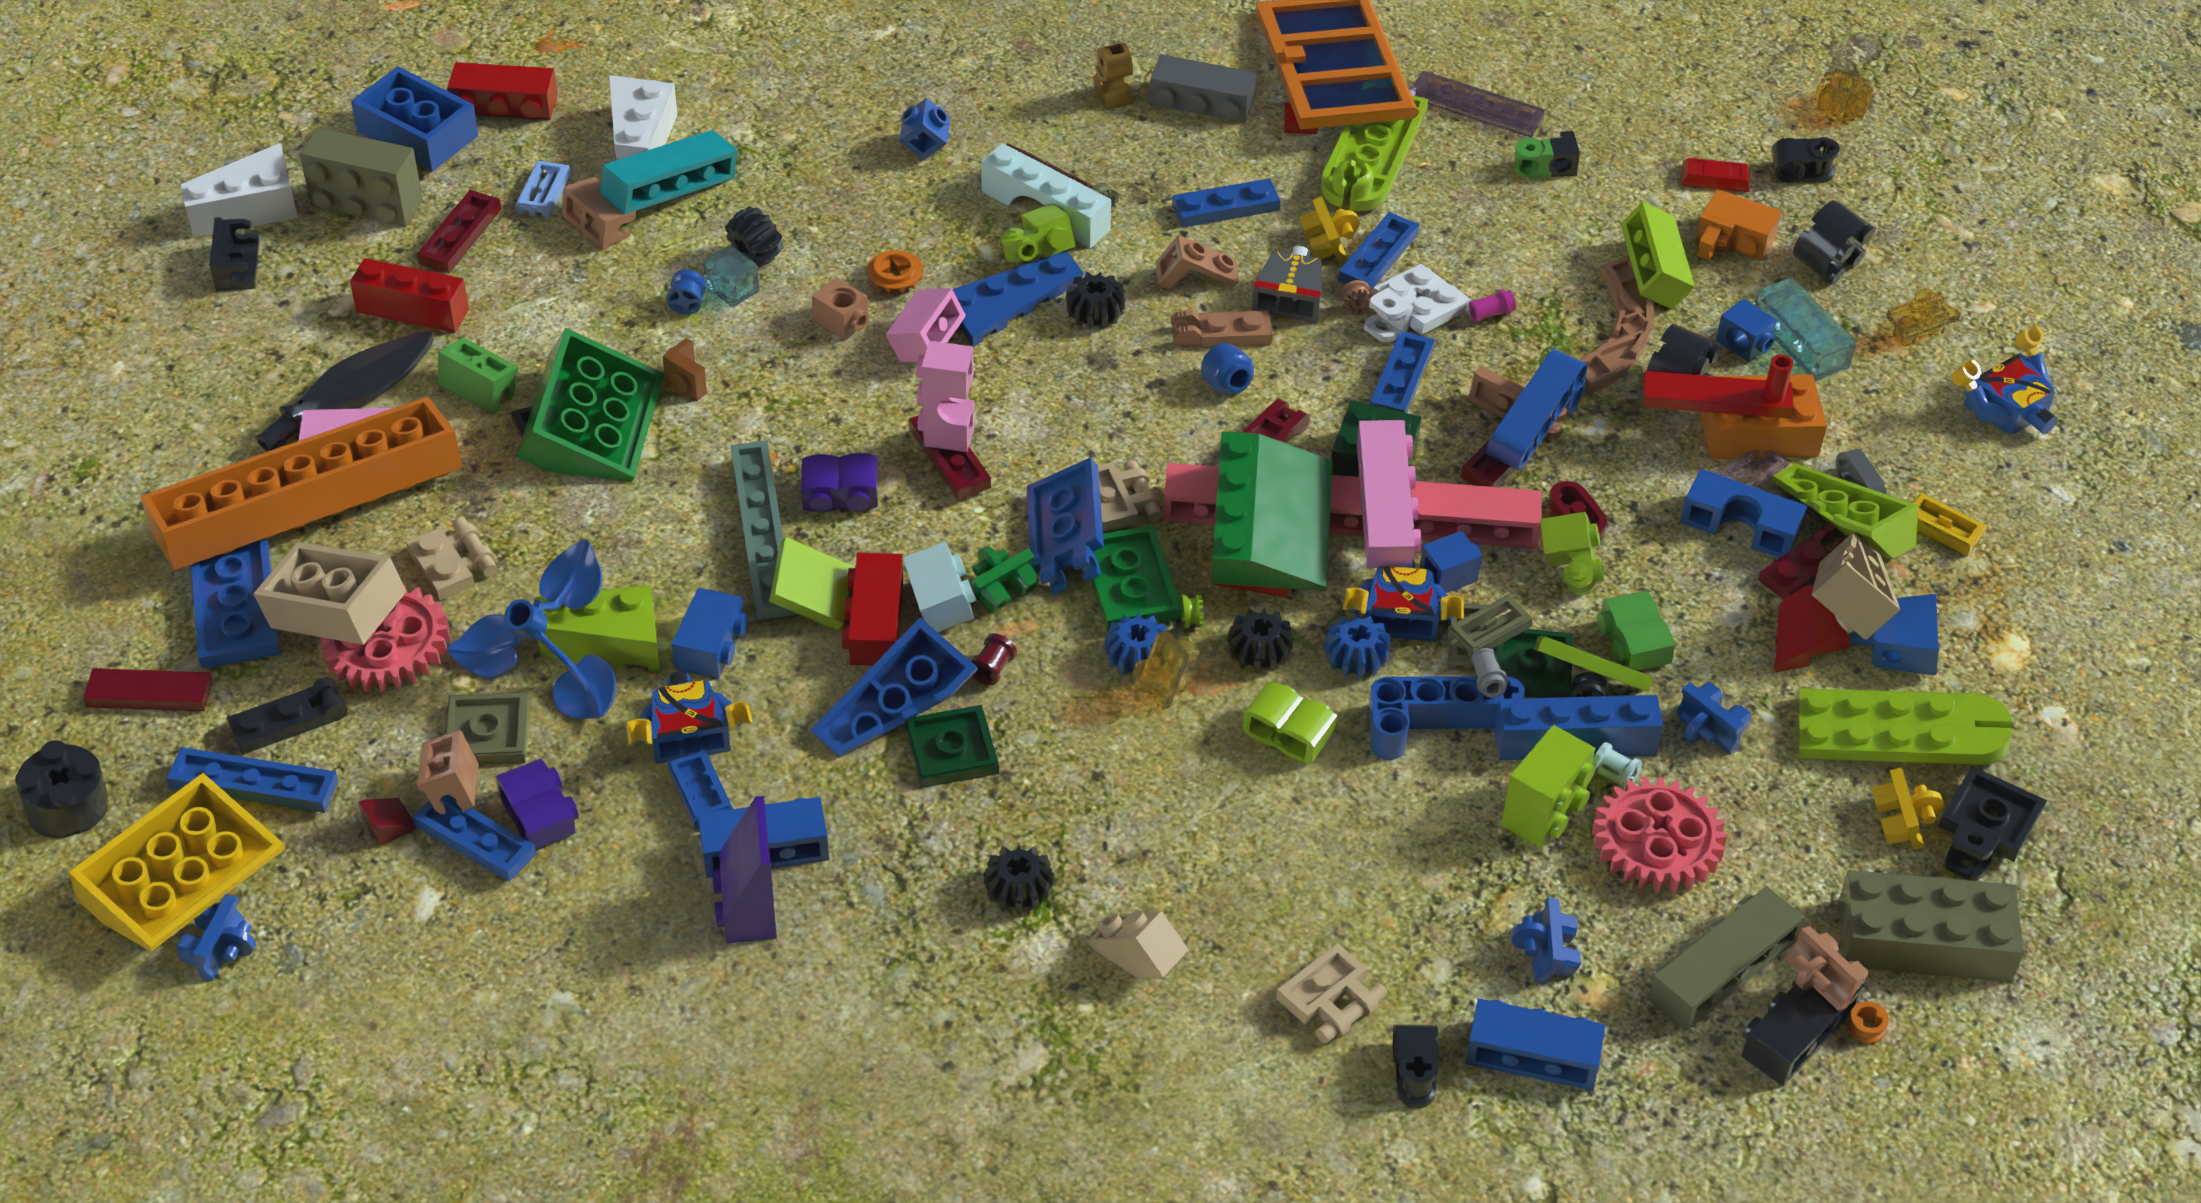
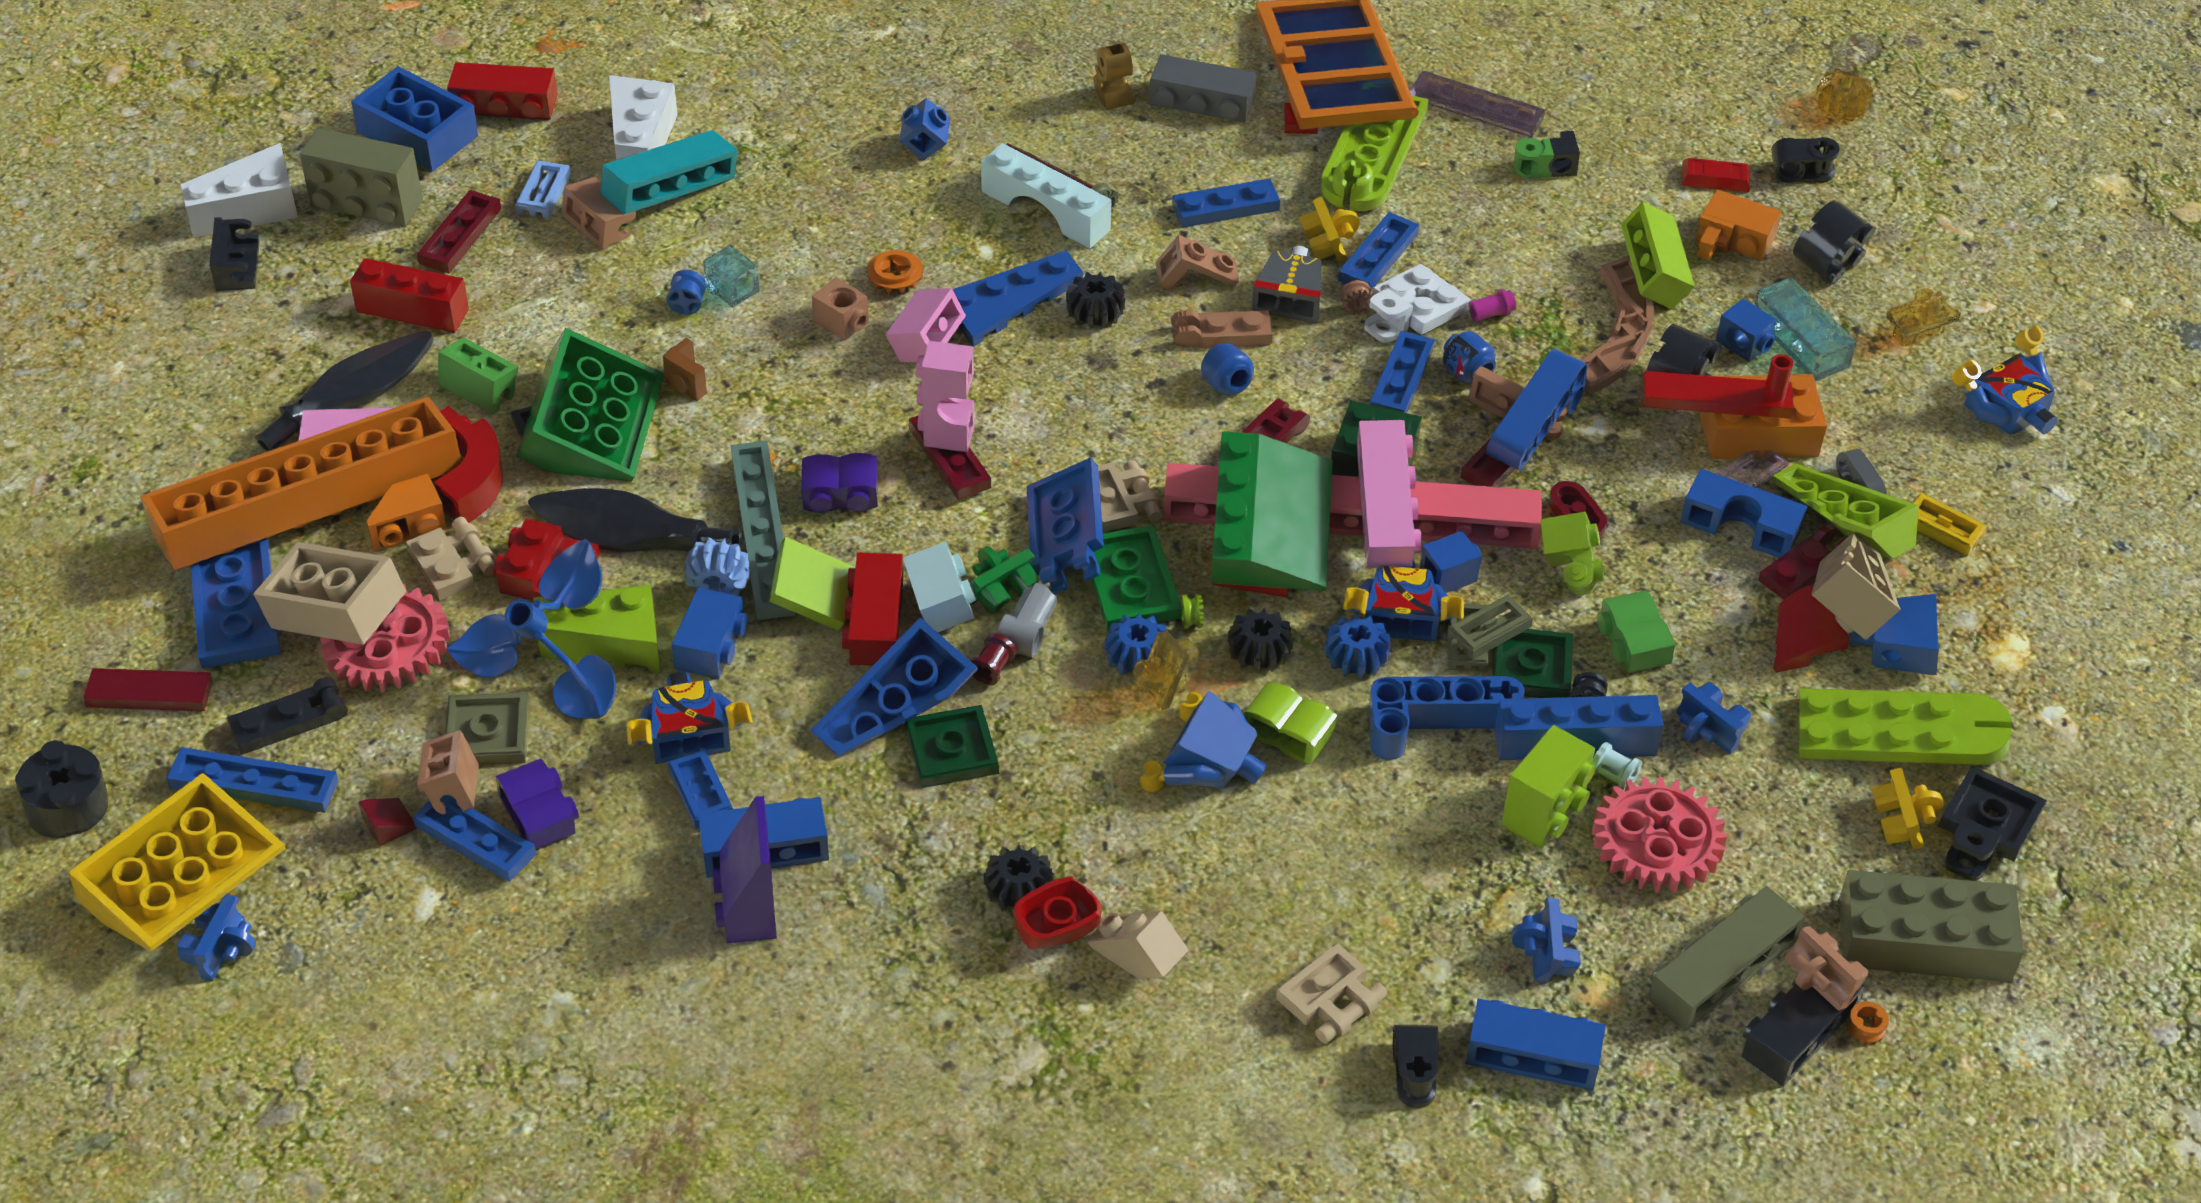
(405, 513): none -> orange slope
(479, 477): none -> red arch
(528, 556): none -> red plate
(624, 521): none -> black animal
(717, 567): none -> light blue gear
(754, 235): black gear -> none
(1029, 619): none -> light grey piece
(1044, 234): lime brick -> none
(1056, 914): none -> red piece
(1208, 747): none -> torso
(1466, 353): none -> blue head
(1491, 679): light grey pin -> none
(1593, 663): lime tile -> none

